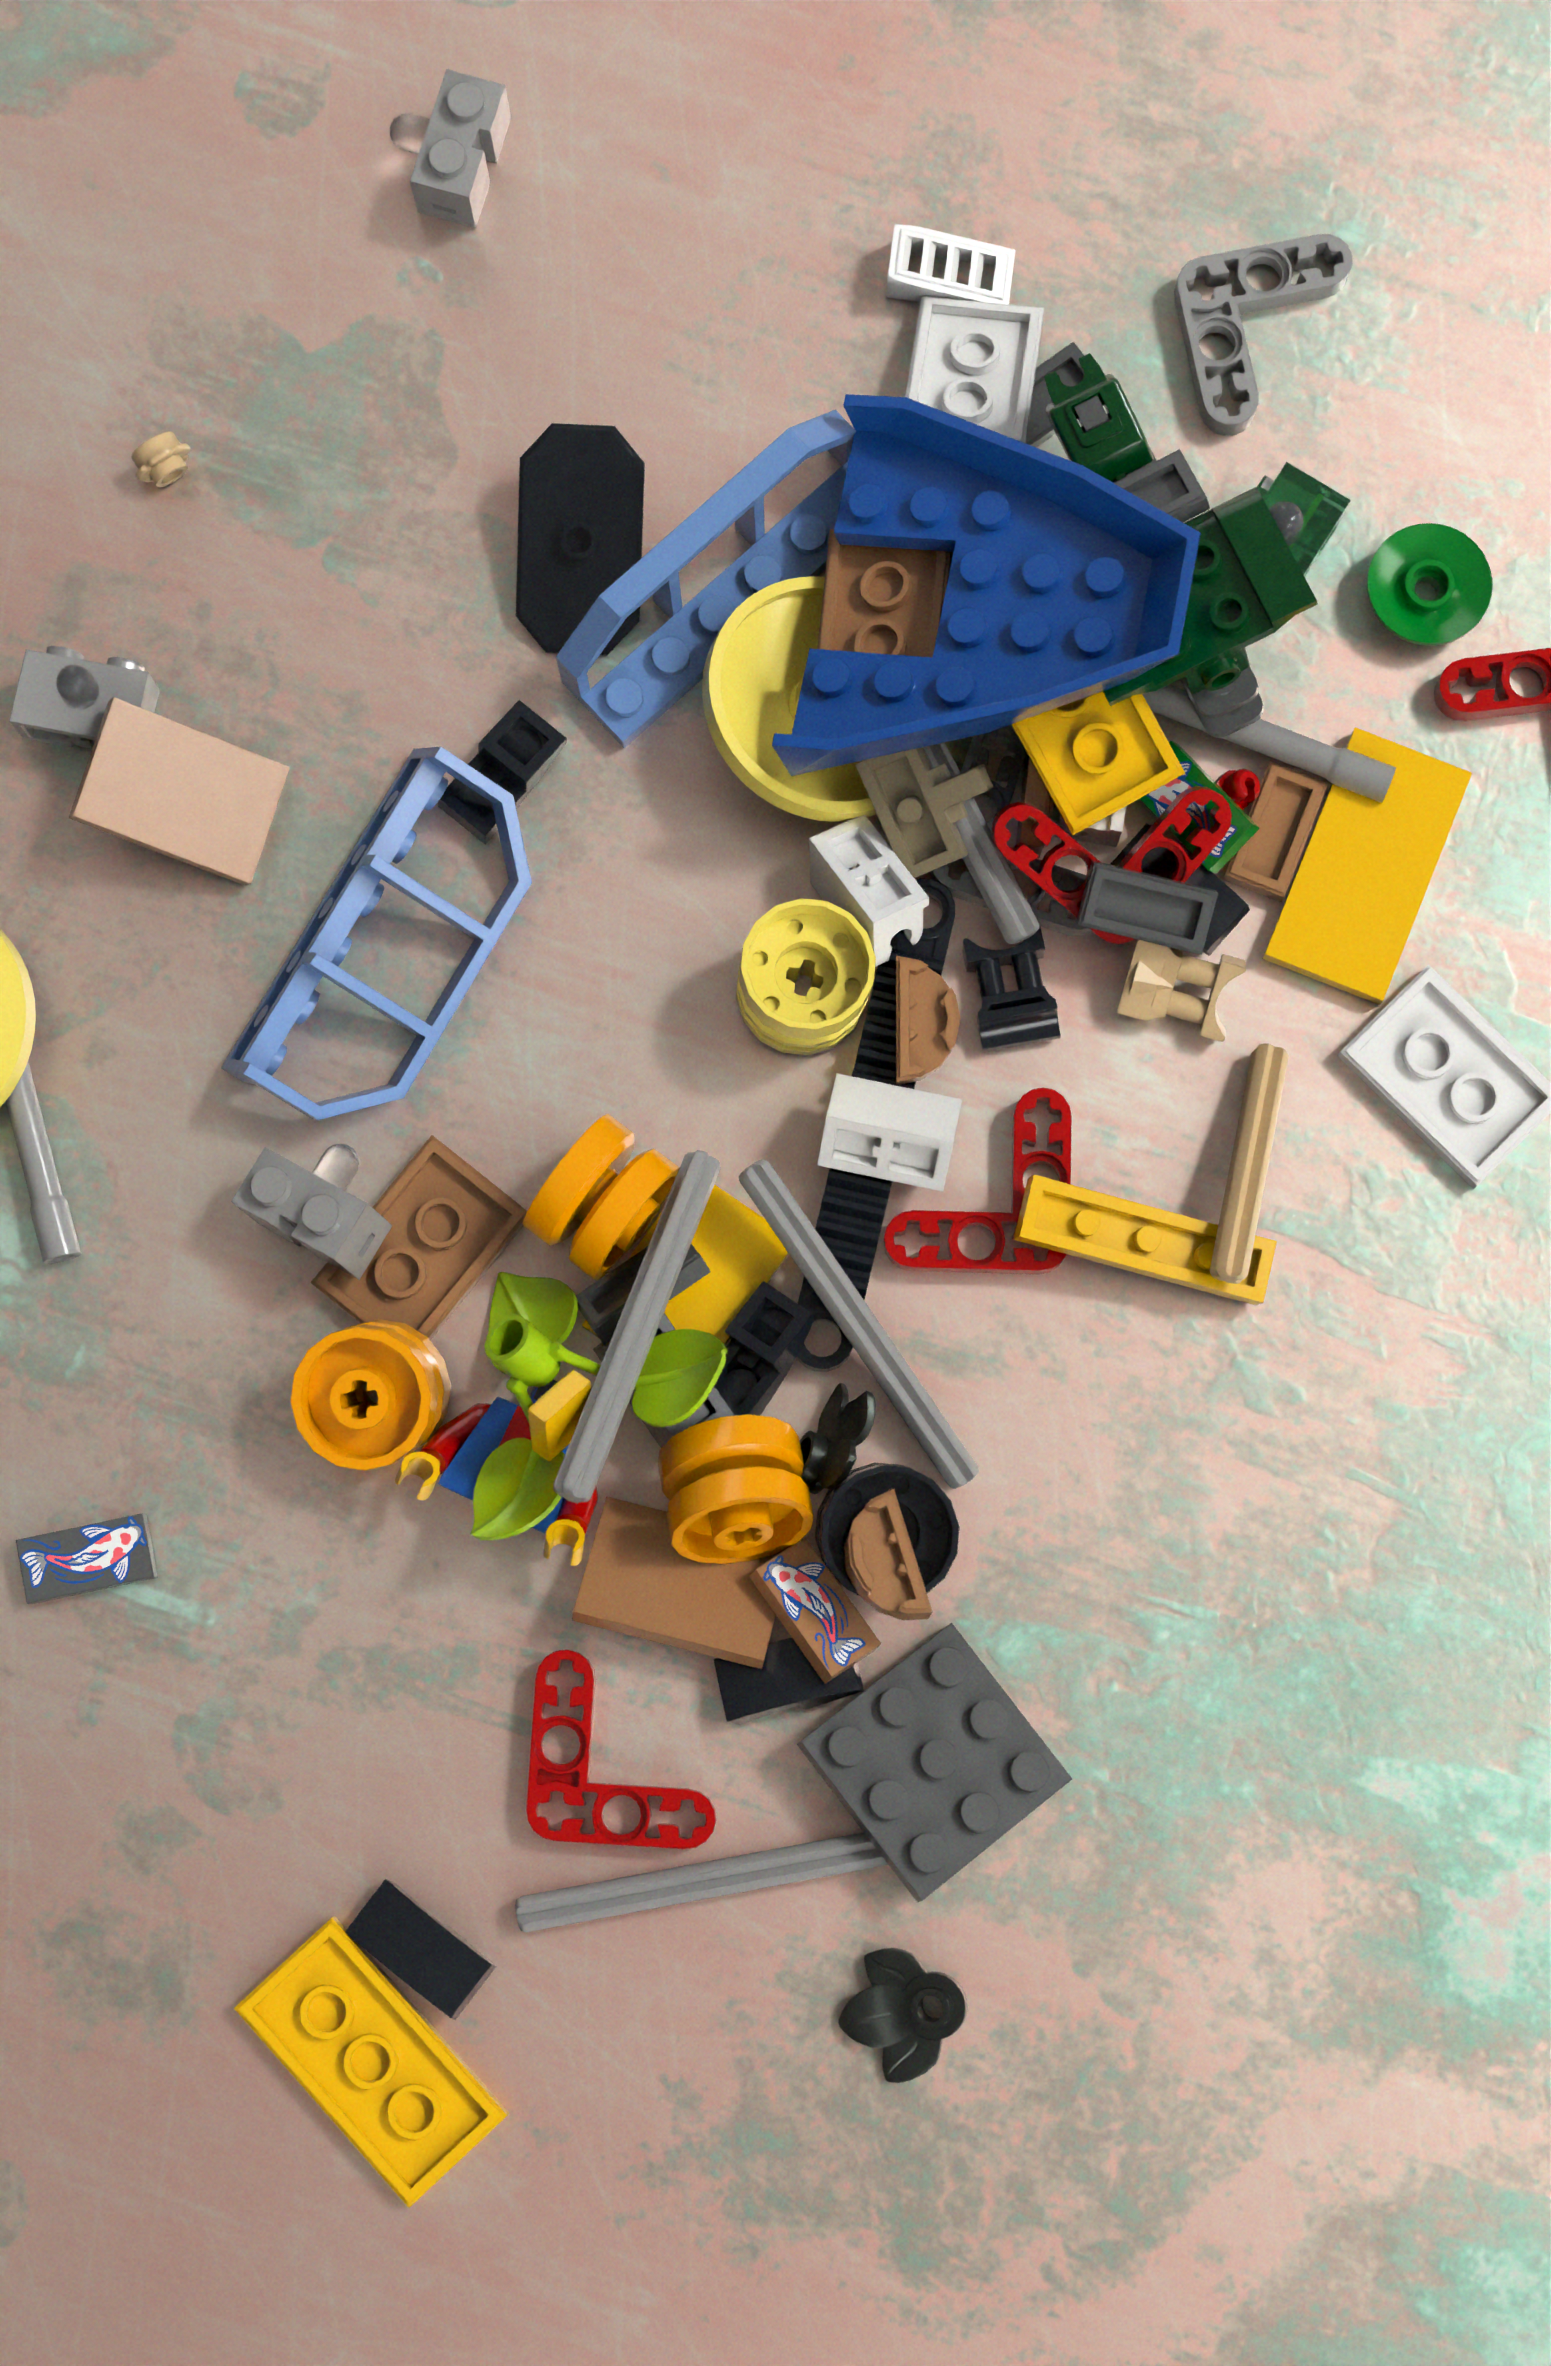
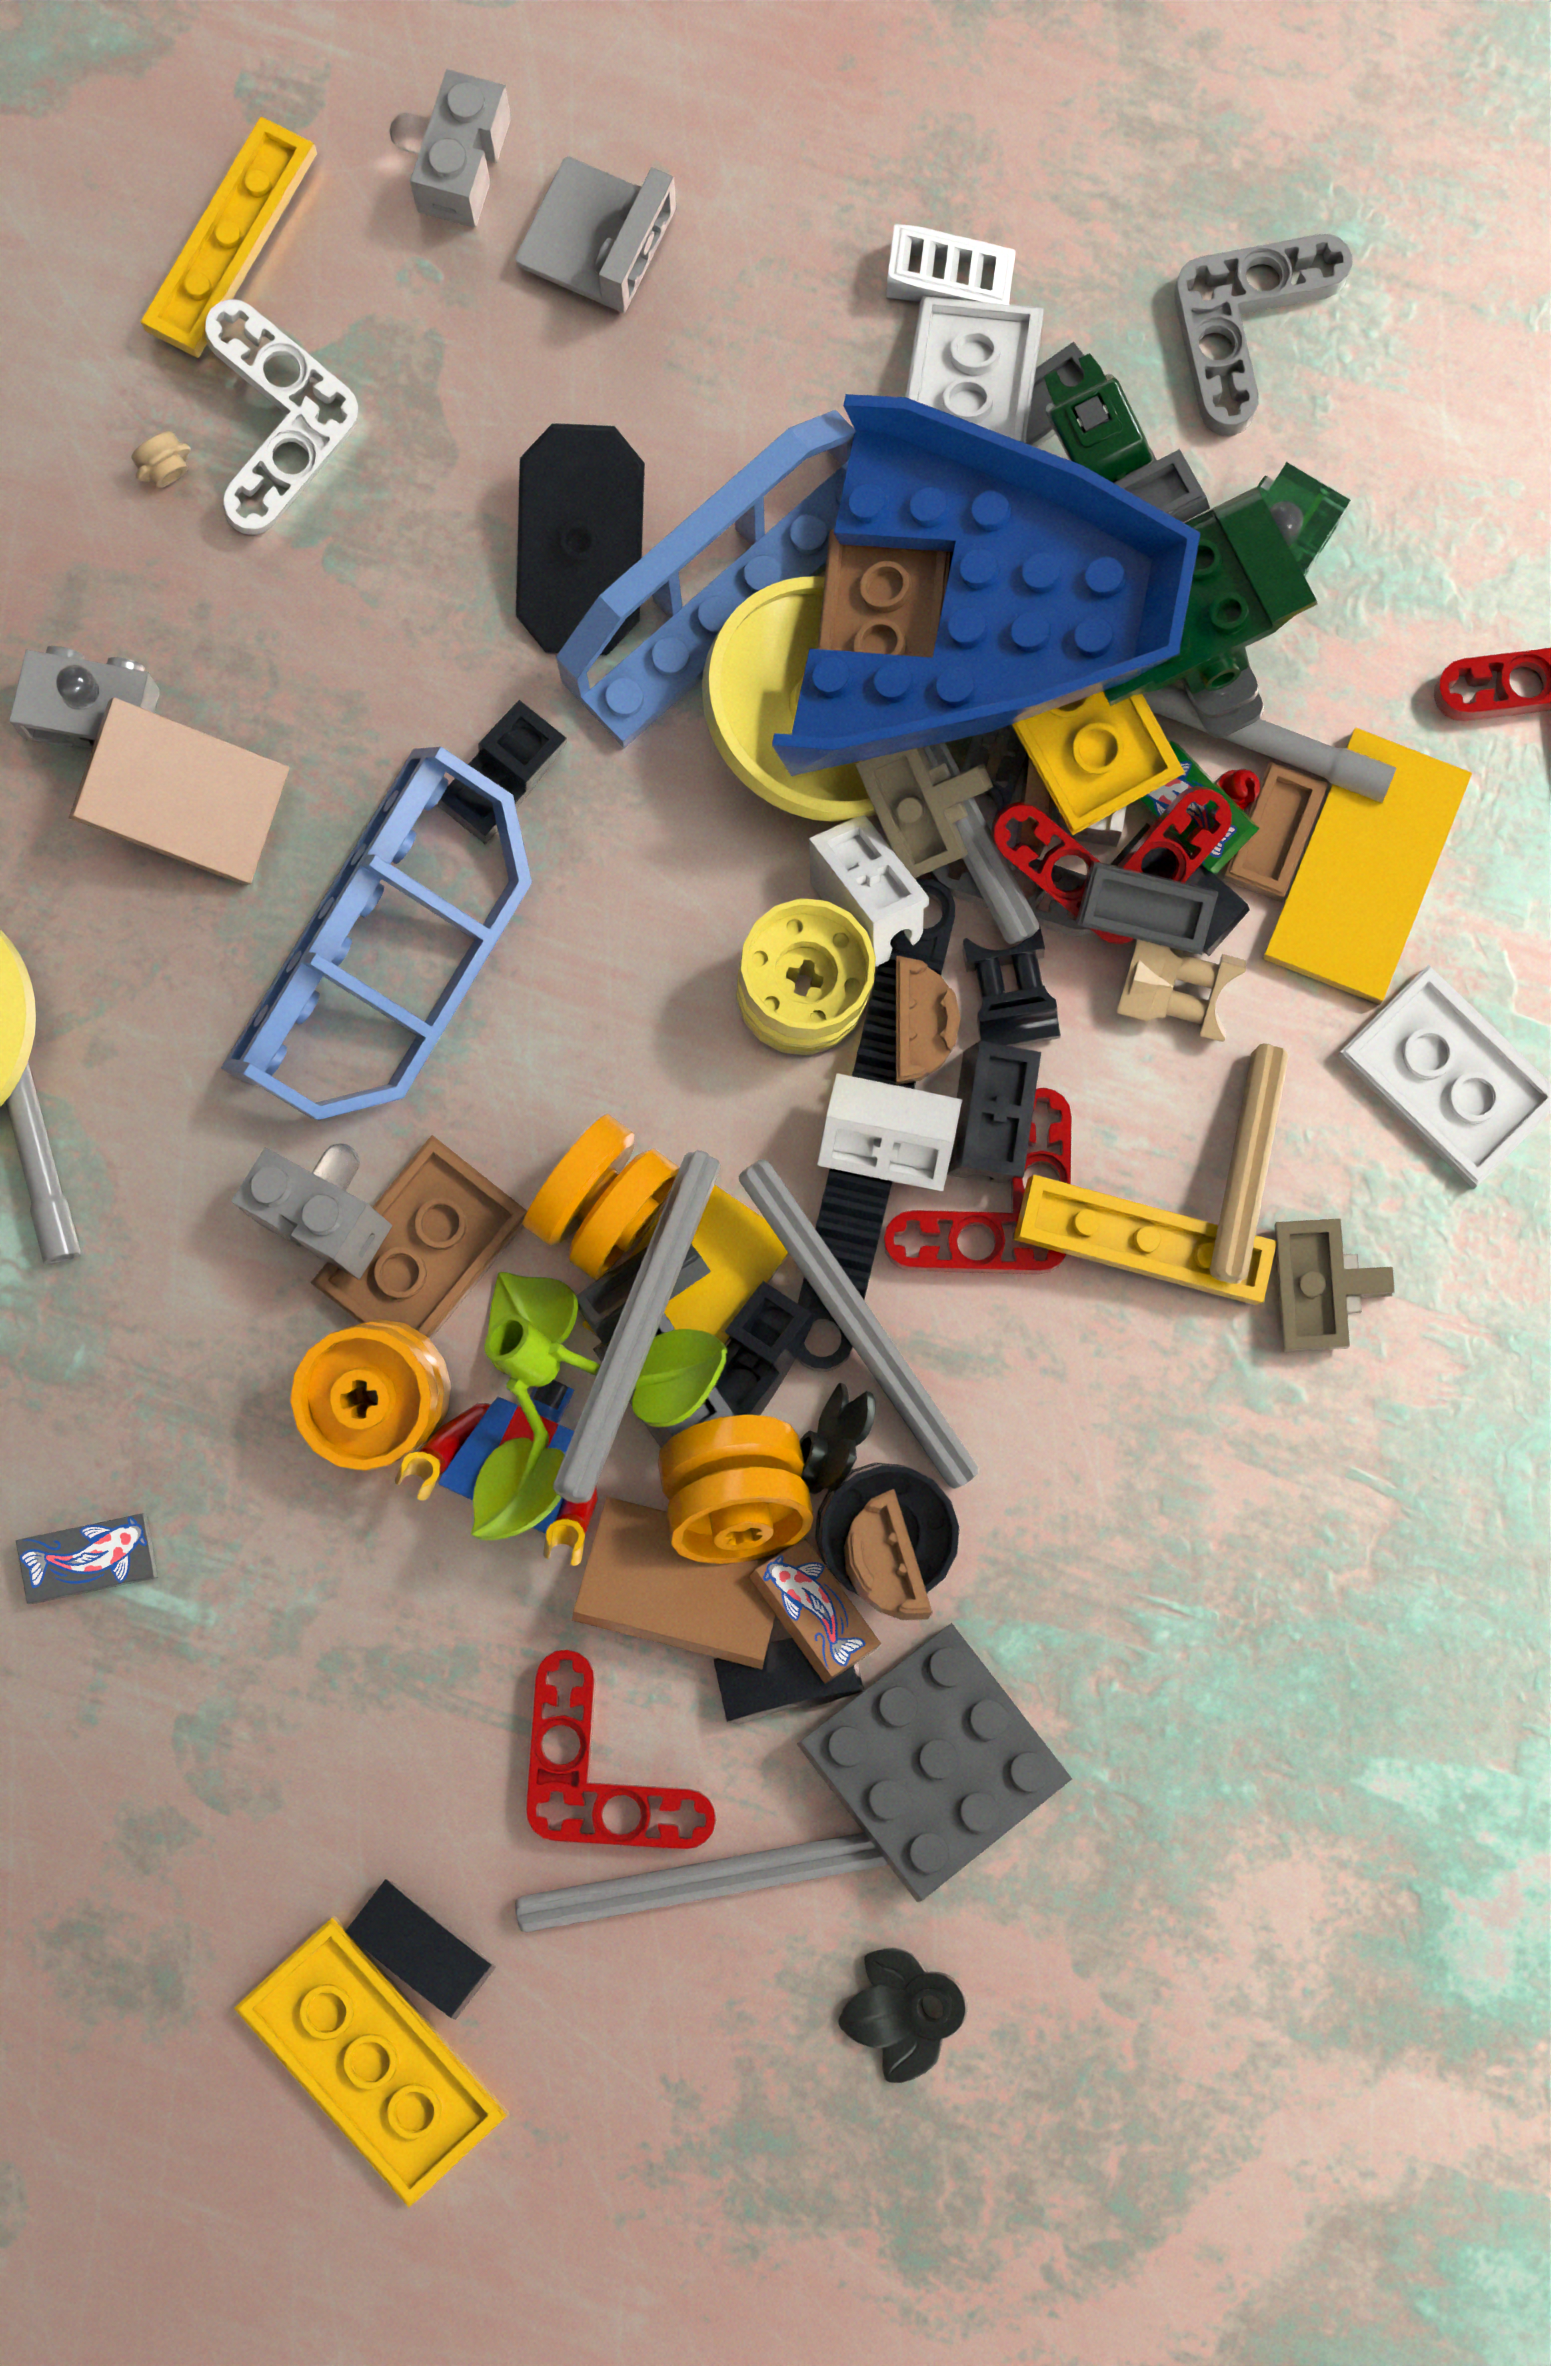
(229, 234): none -> yellow plate
(297, 427): none -> white beam
(557, 1414): yellow tile -> none
(598, 231): none -> light grey bracket
(995, 1111): none -> black hinge
(1321, 1284): none -> dark tan hinge
(1435, 557): green dish -> none

